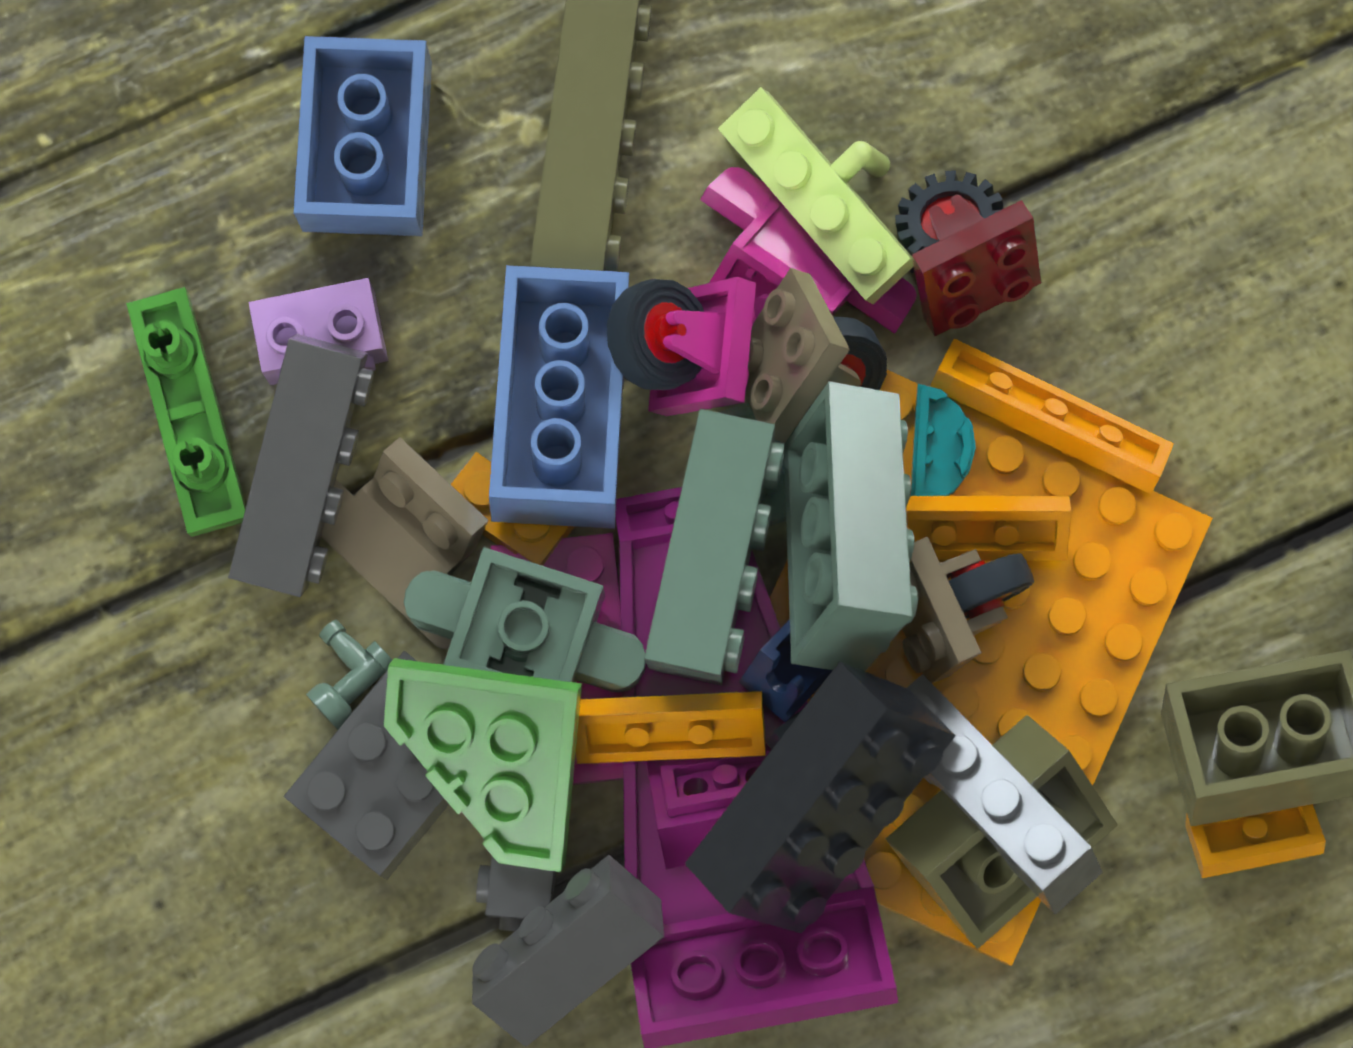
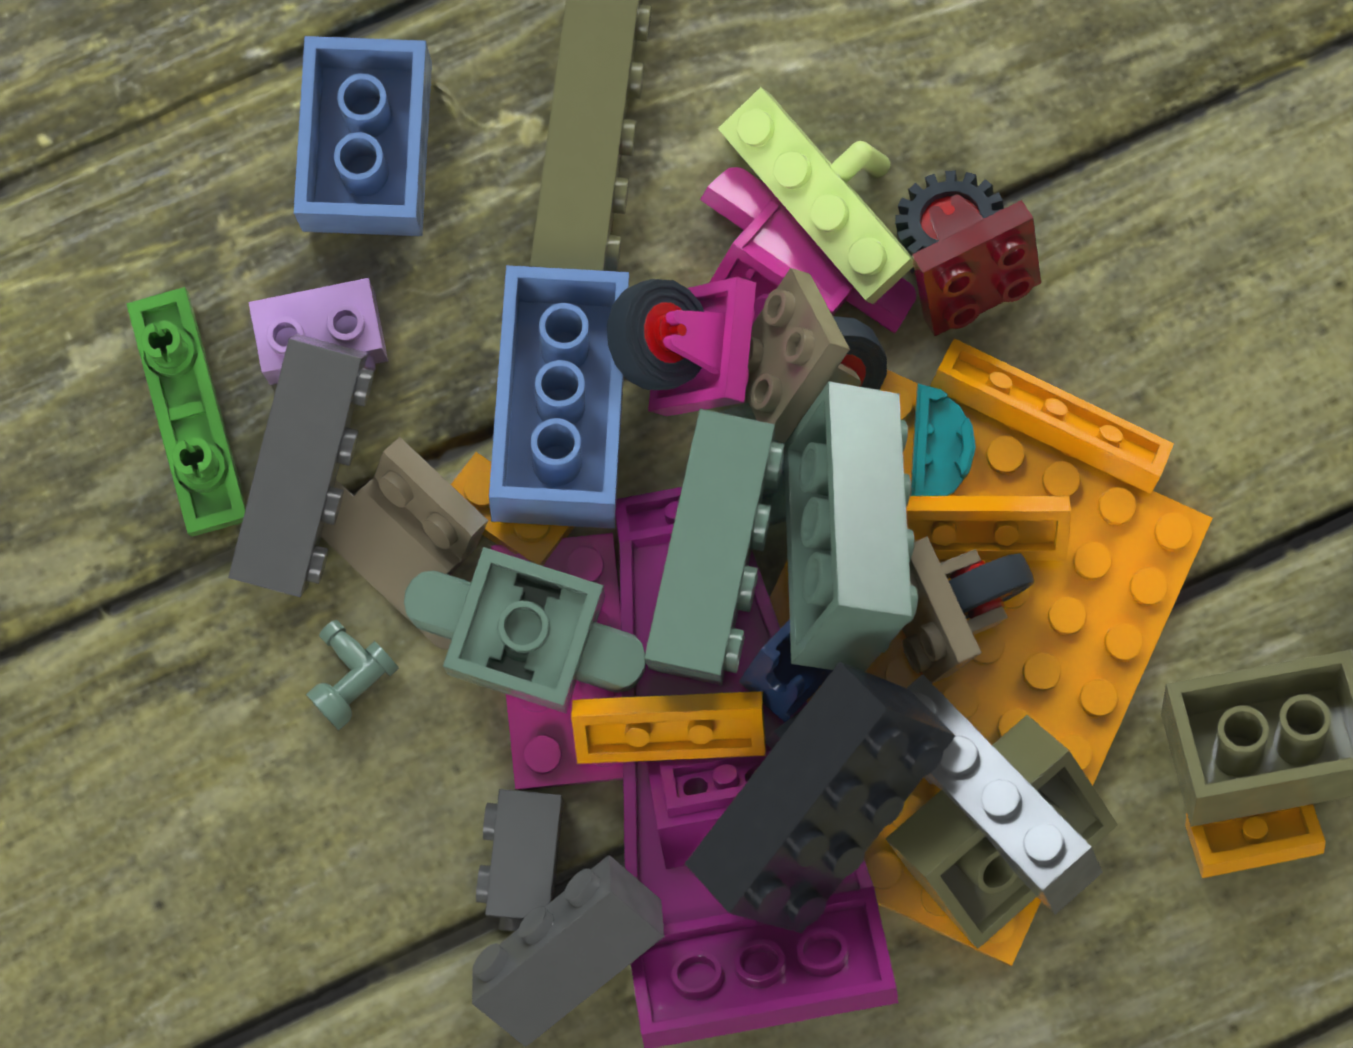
(369, 788): dark grey brick -> none
(493, 751): bright green plate -> none

